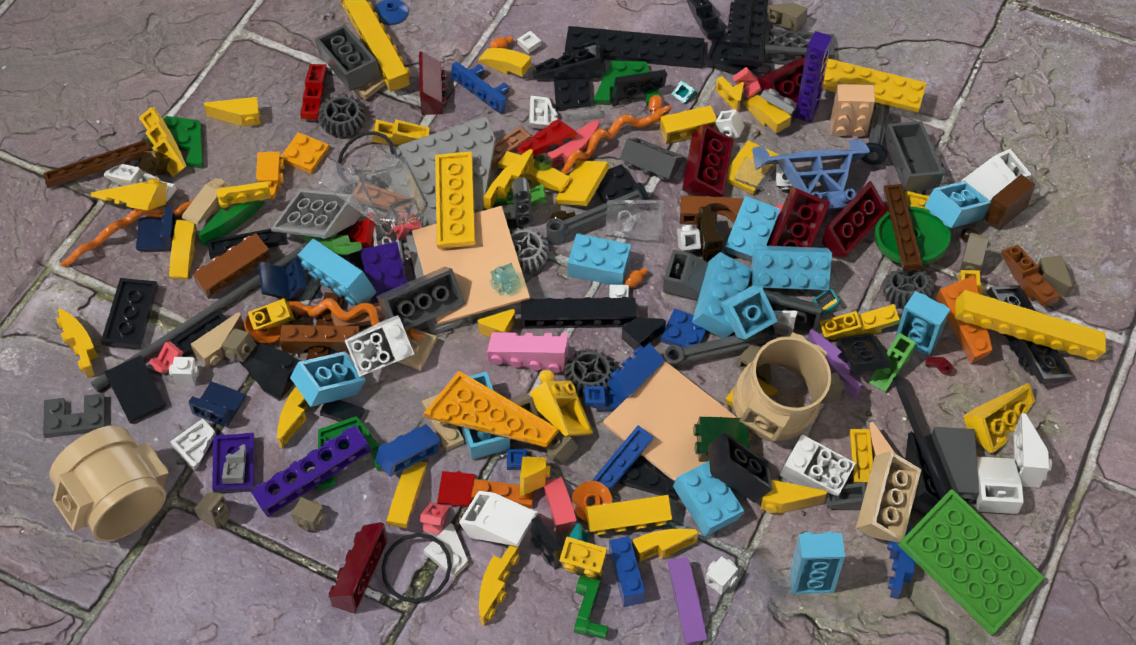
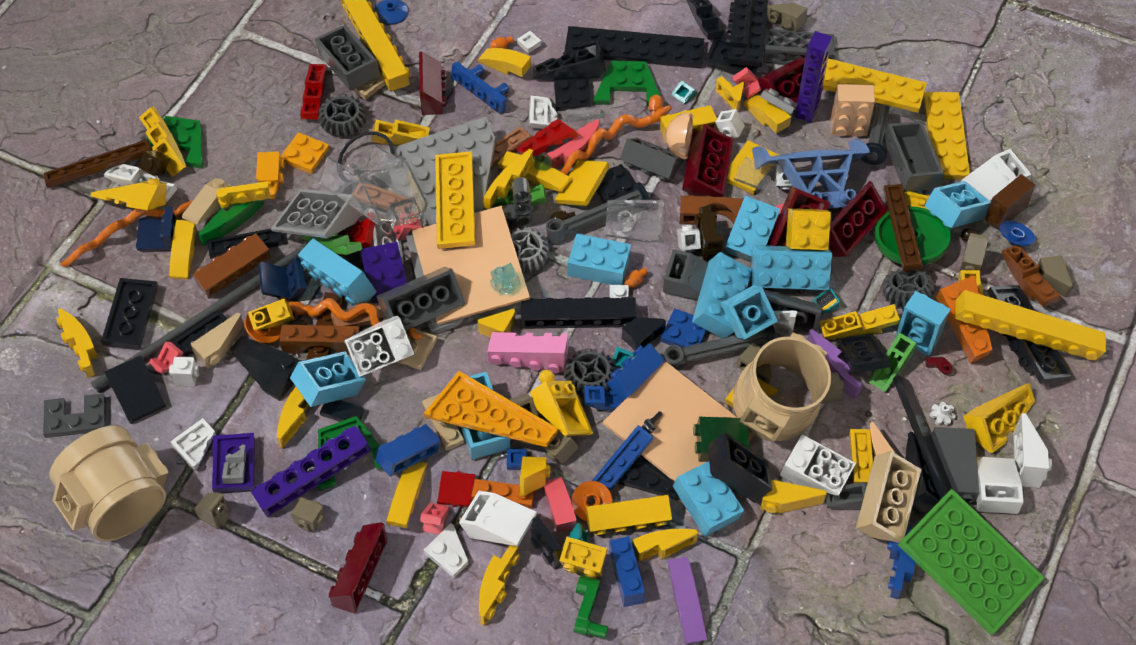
(217, 404): dark blue bracket -> none
(235, 111): yellow slope -> none
(238, 345): dark tan brick -> none
(433, 593): black piece -> none
(621, 355): none -> teal slope
(630, 85): black wing -> none
(649, 423): none -> black hand
(679, 134): none -> light nougat cylinder
(721, 575): white brick -> none
(808, 229): none -> yellow brick
(817, 563): medium azure brick -> none
(942, 413): none -> white plant
(946, 132): none -> yellow plate
(1017, 233): none -> blue dish

